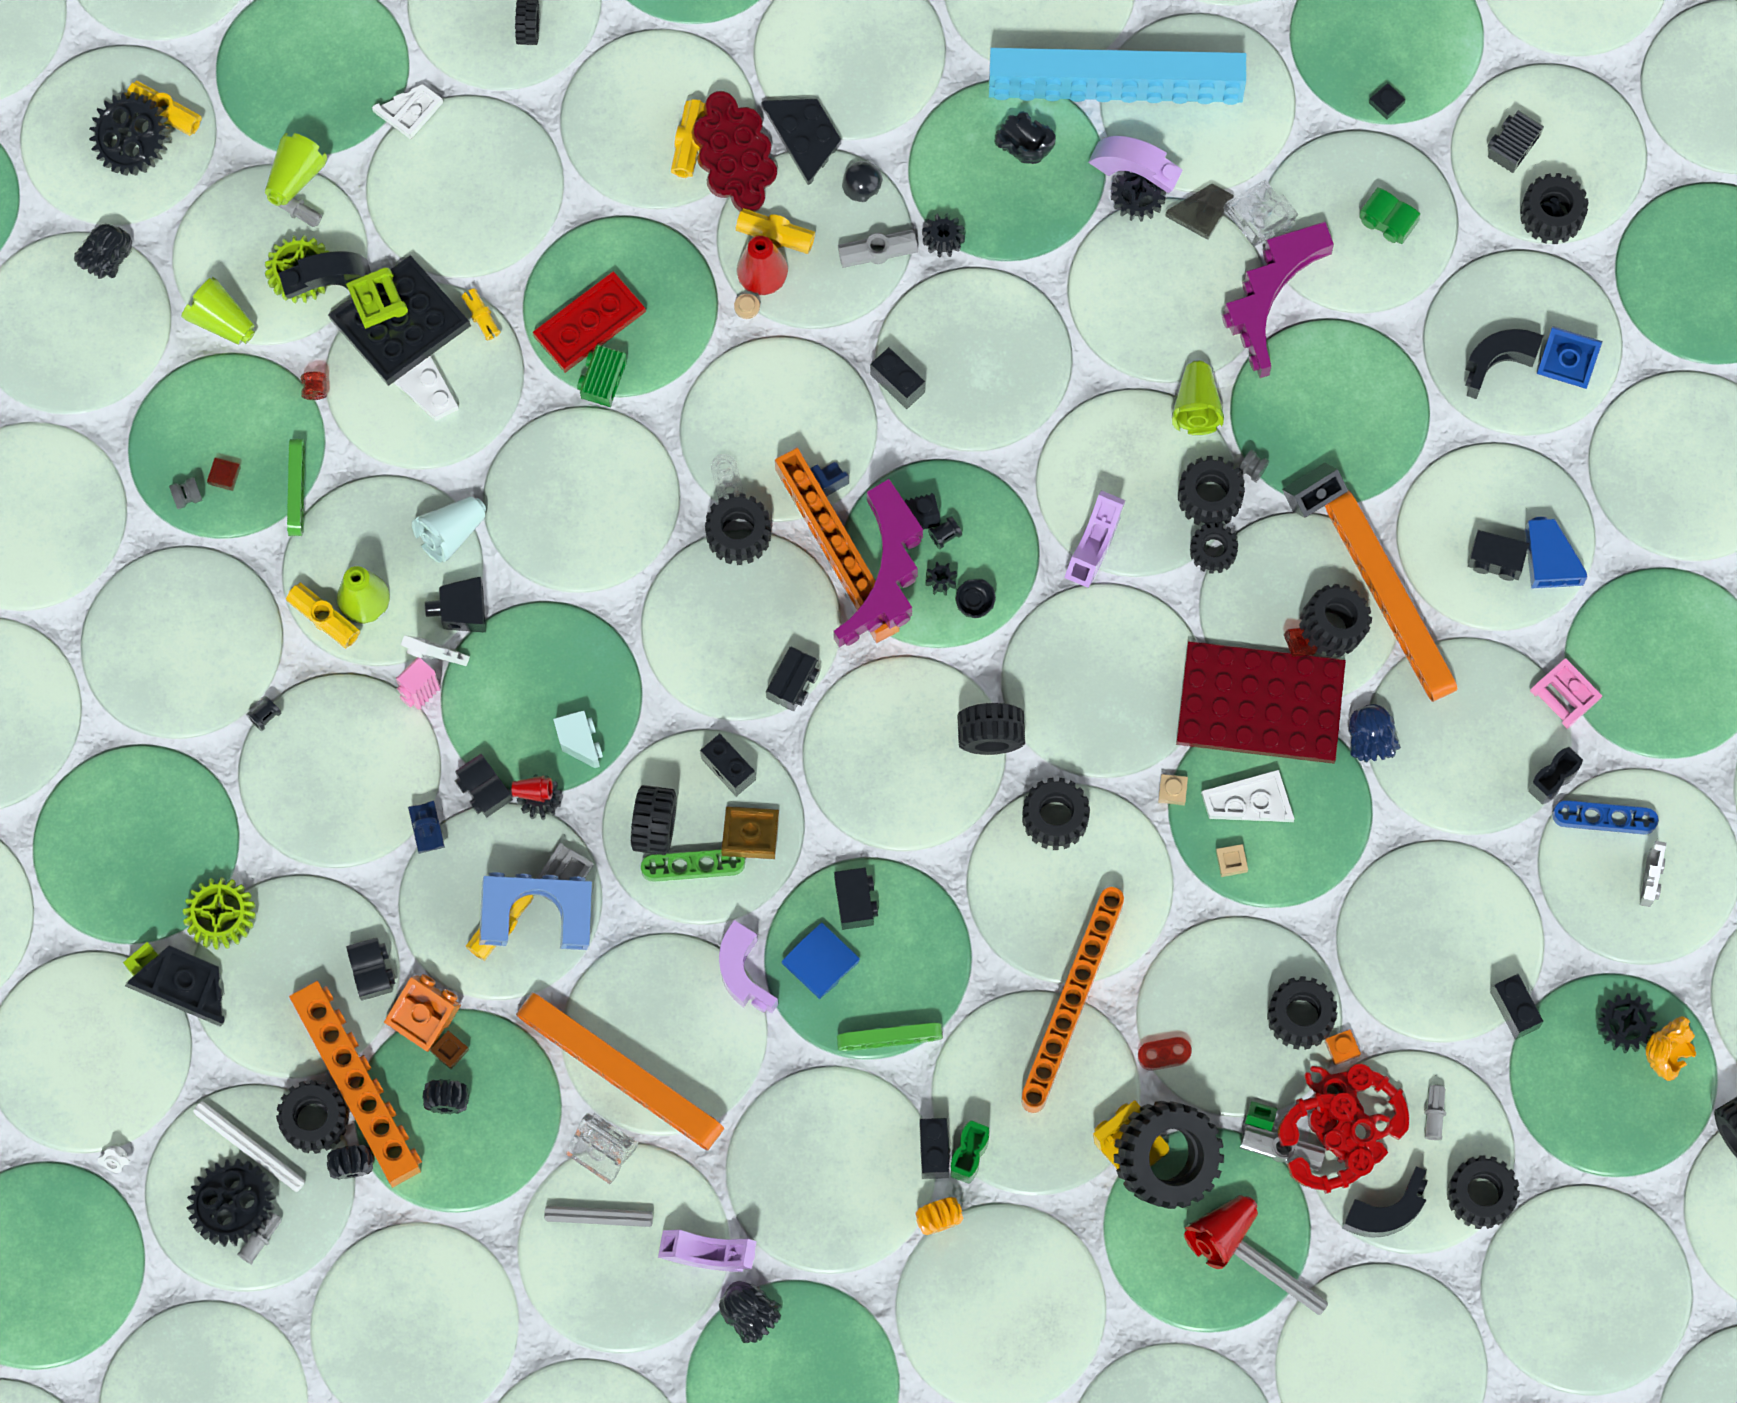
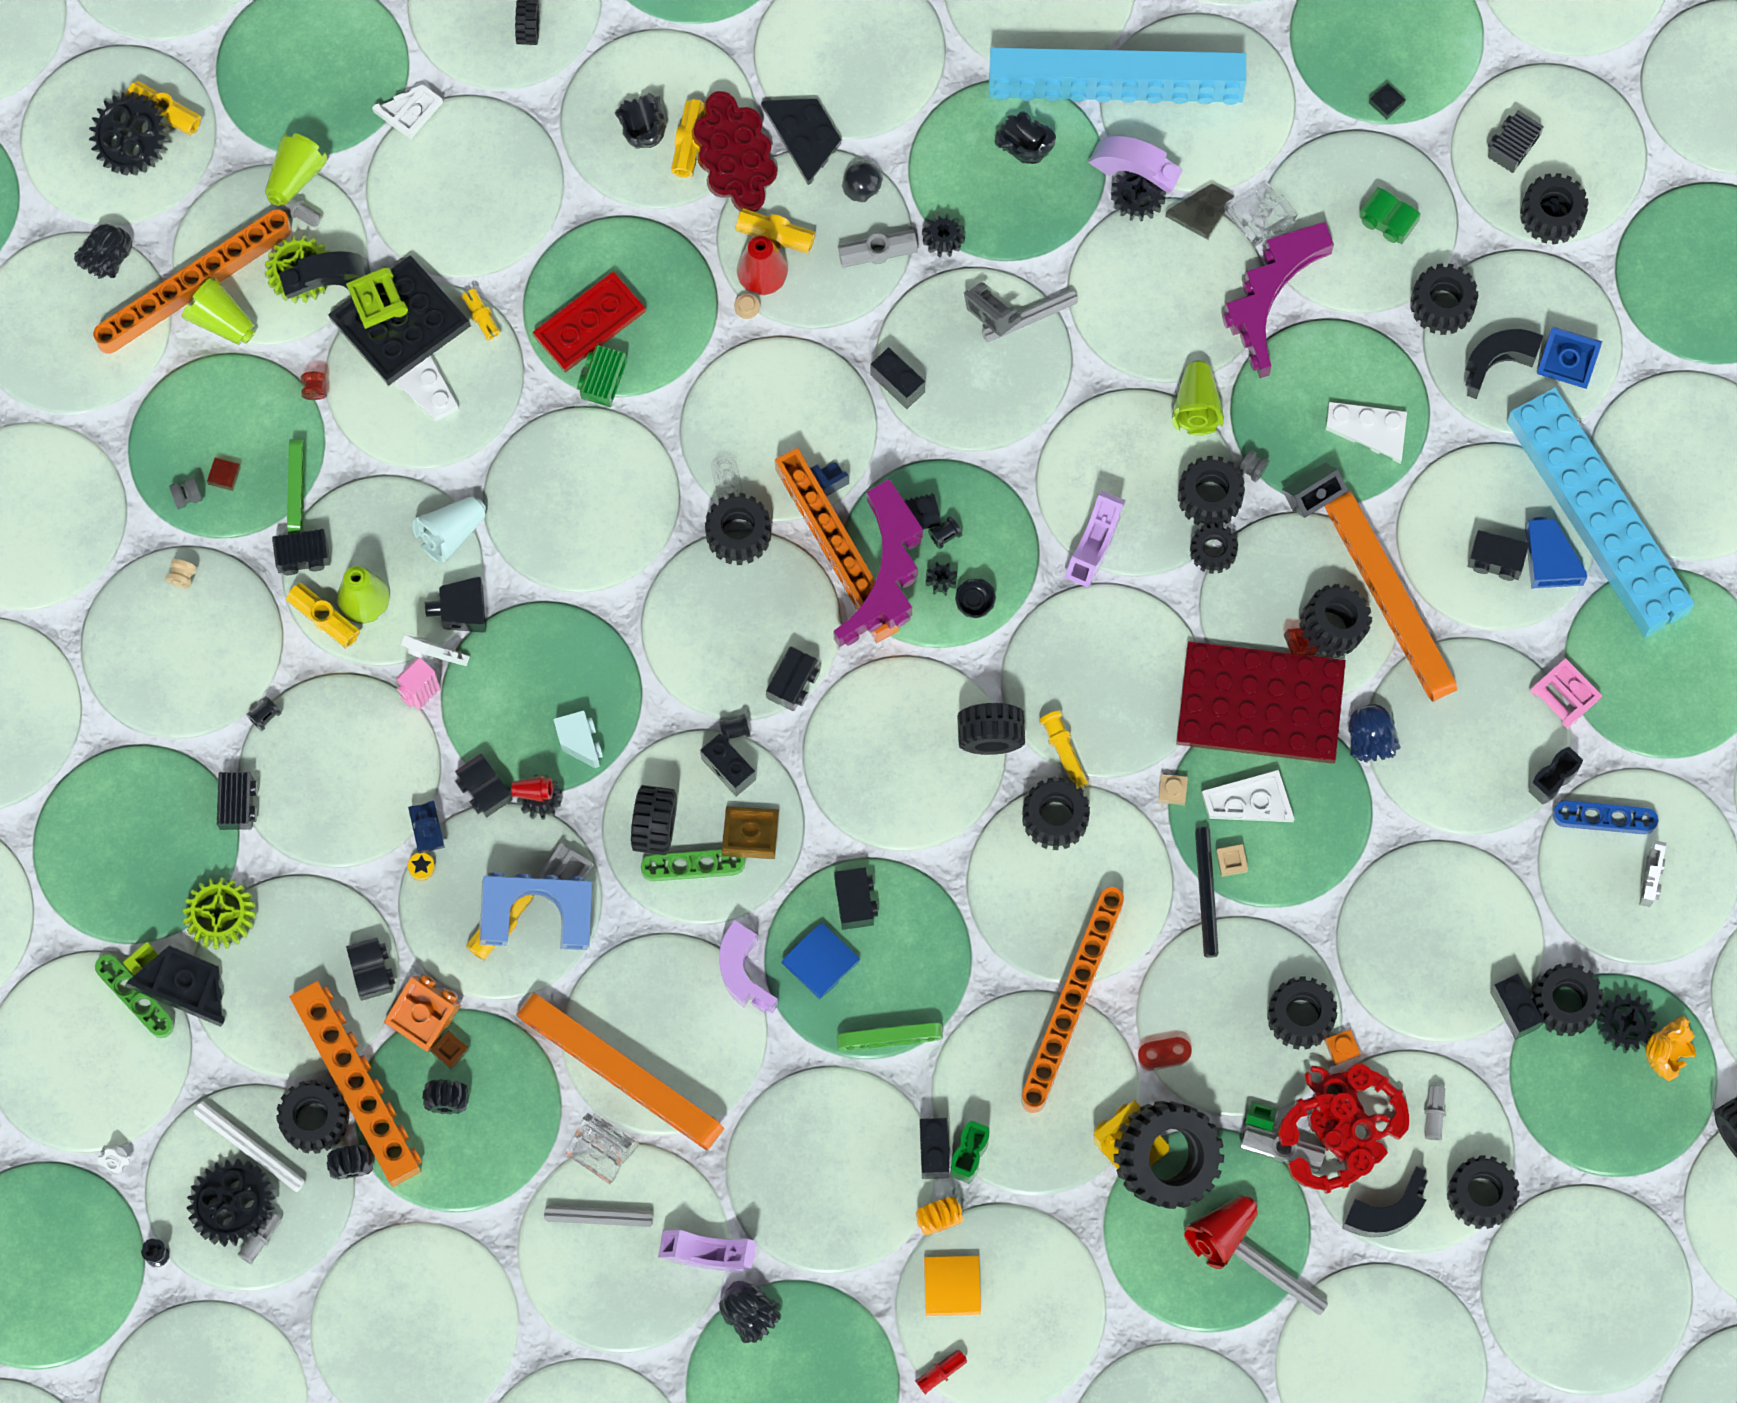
(131, 999): none -> bright green beam
(147, 1253): none -> black bush
(178, 282): none -> orange beam
(181, 573): none -> tan wheel
(235, 801): none -> black brick
(301, 551): none -> black brick
(421, 866): none -> yellow tile
(642, 121): none -> black hair
(734, 728): none -> black bush
(941, 1371): none -> red axle
(952, 1285): none -> light orange slope
(991, 310): none -> dark grey hinge
(1037, 313): none -> light grey axle
(1060, 739): none -> yellow pin
(1206, 892): none -> black axle
(1374, 427): none -> white wing
(1444, 280): none -> black tyre
(1577, 980): none -> black tyre
(1600, 512): none -> medium azure piece

